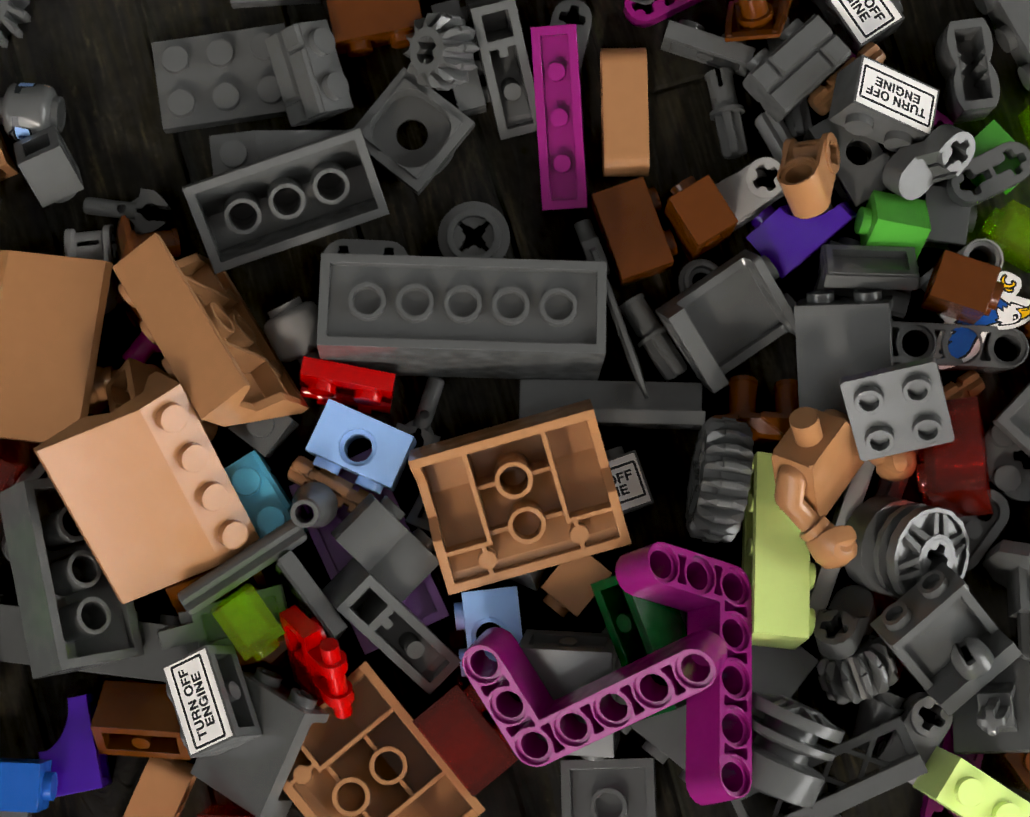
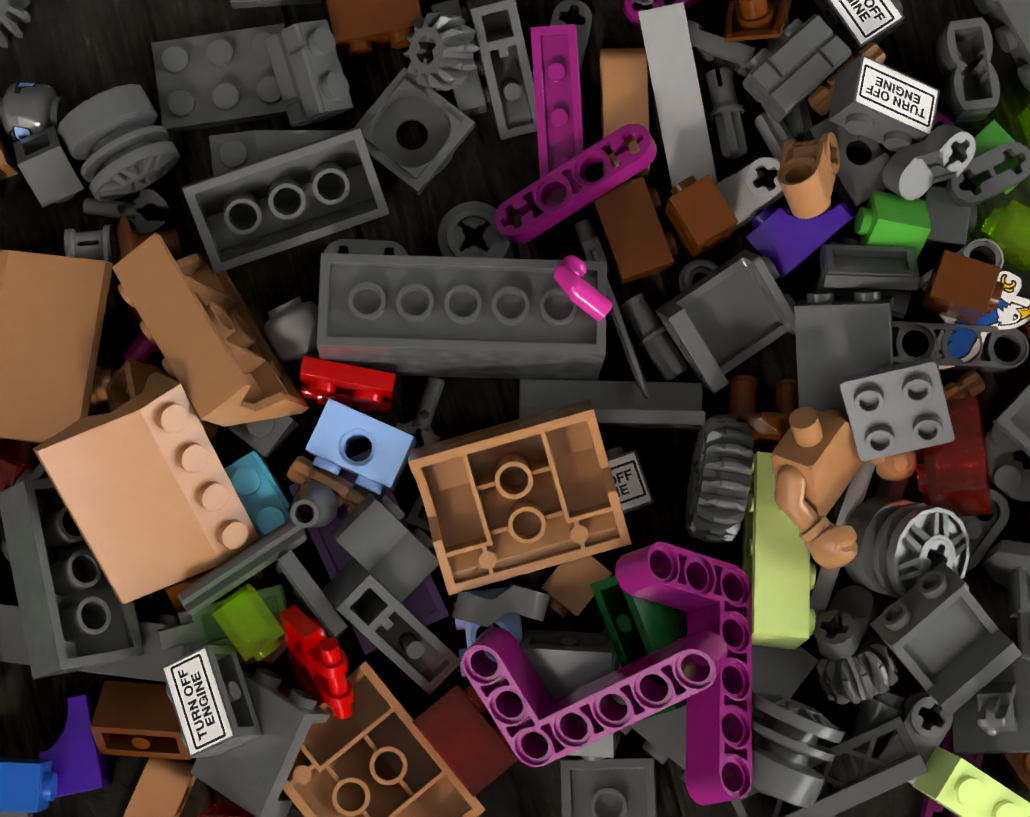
(118, 142): none -> dark grey wheel
(487, 611): none -> dark grey piece
(571, 176): none -> magenta beam
(580, 292): none -> dark pink arm
(677, 93): none -> light grey tile
(976, 667): dark grey hinge -> none

